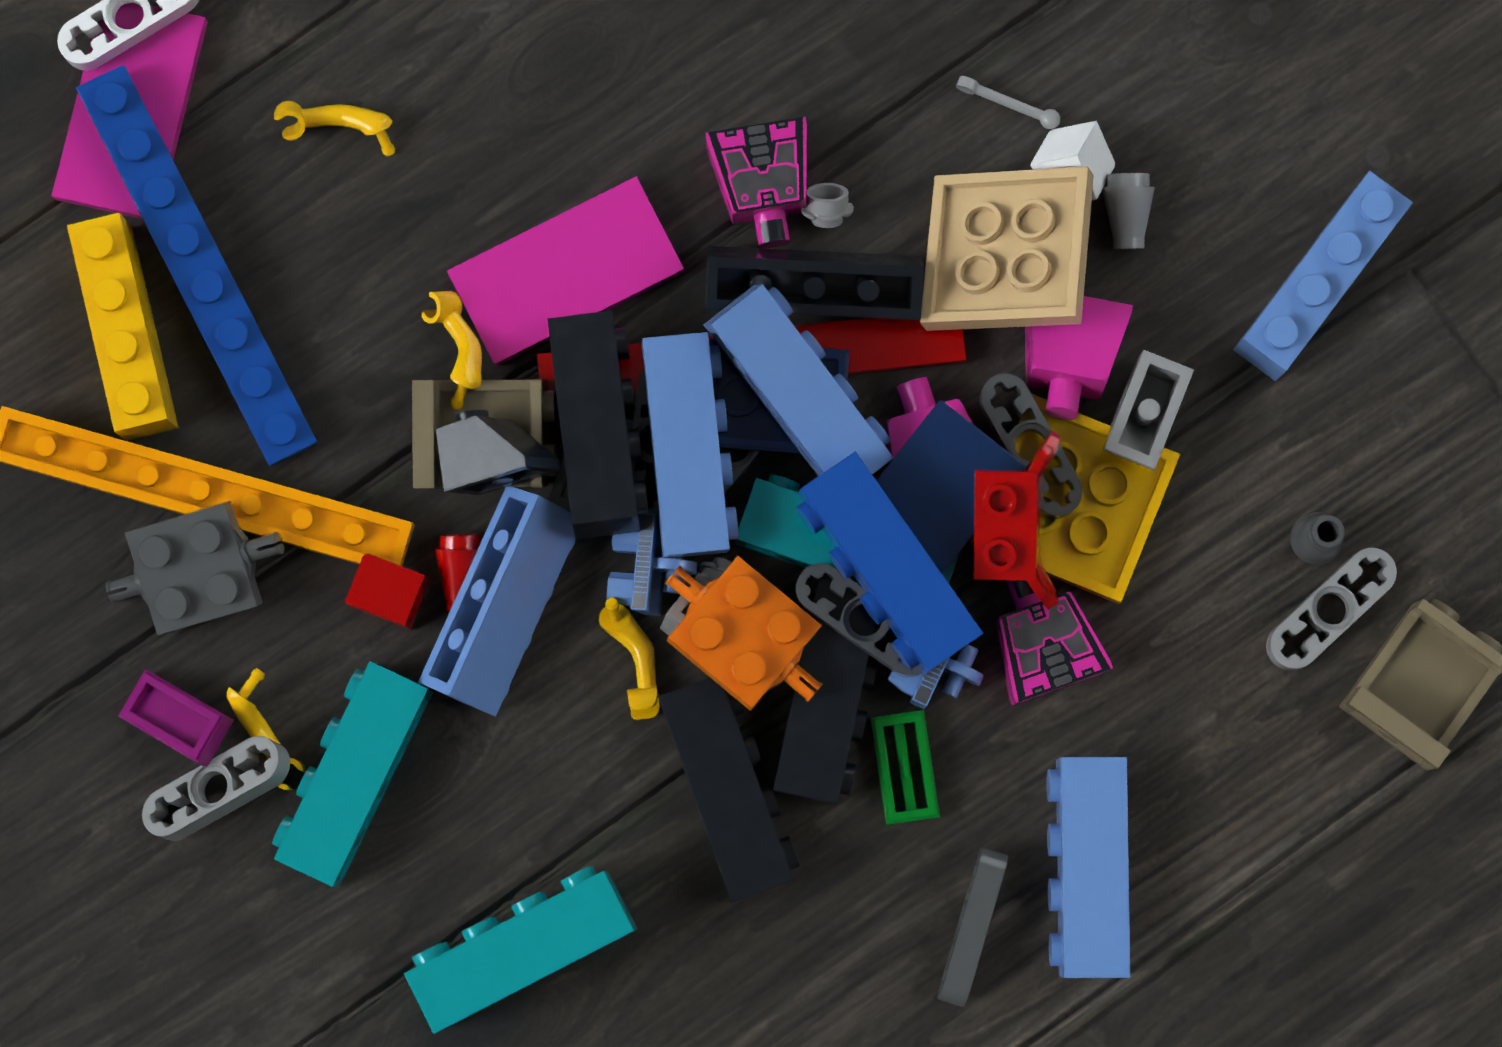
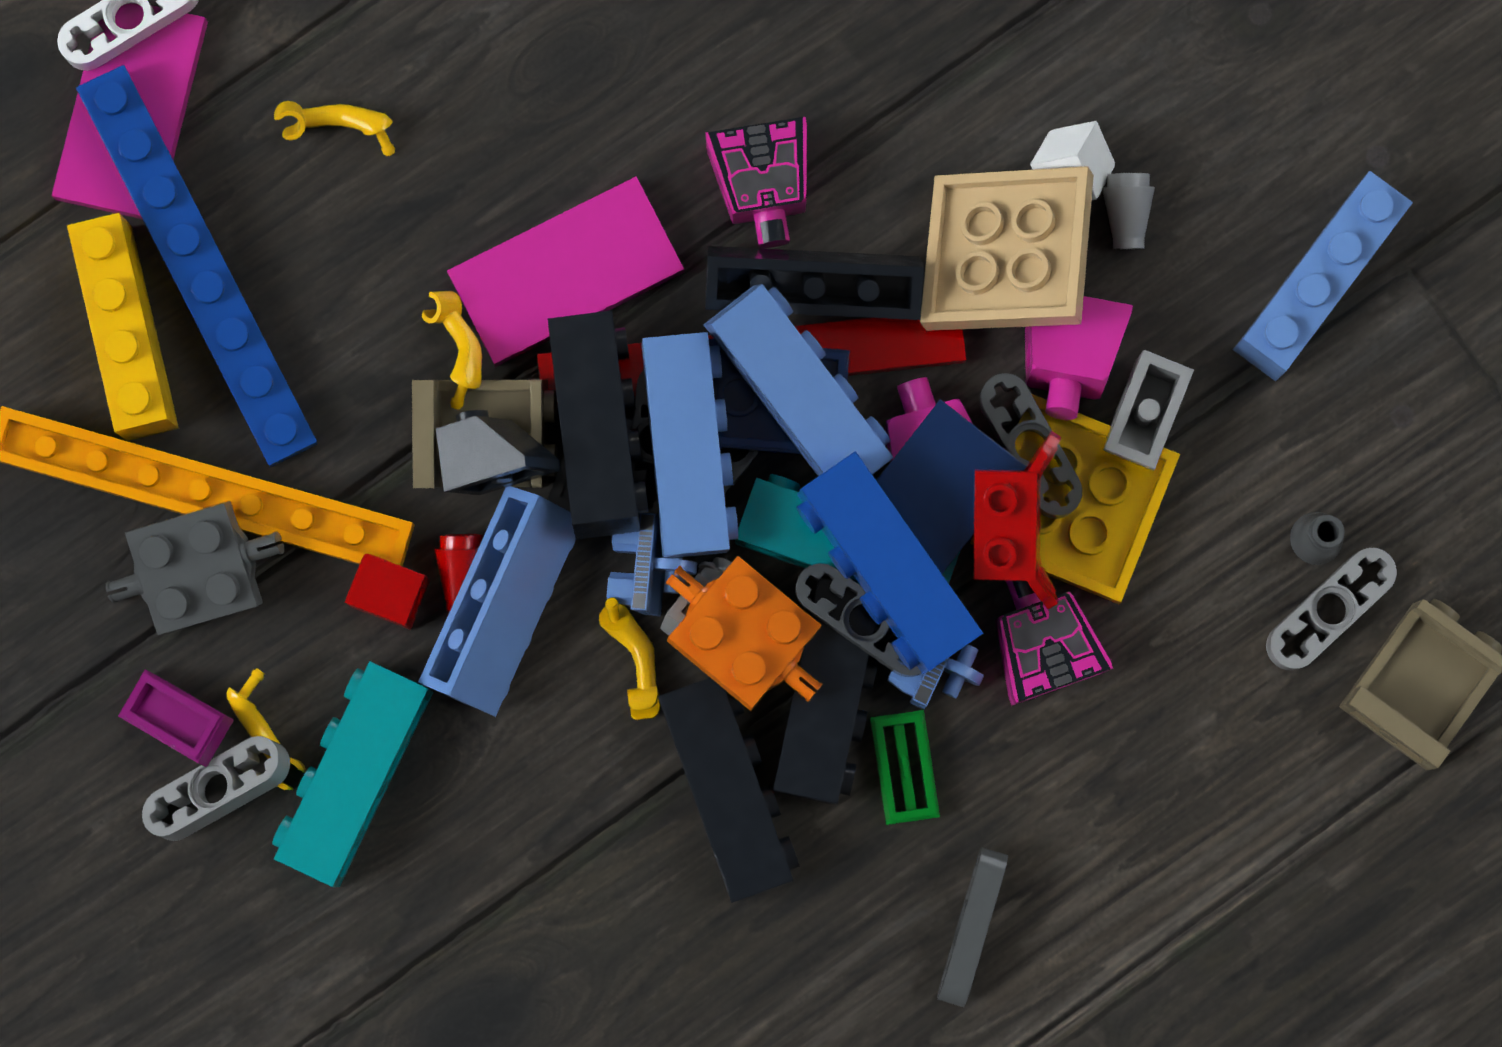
(519, 951): teal brick -> none
(827, 205): light grey plate -> none
(1049, 118): light grey hinge -> none
(1091, 867): medium blue brick -> none

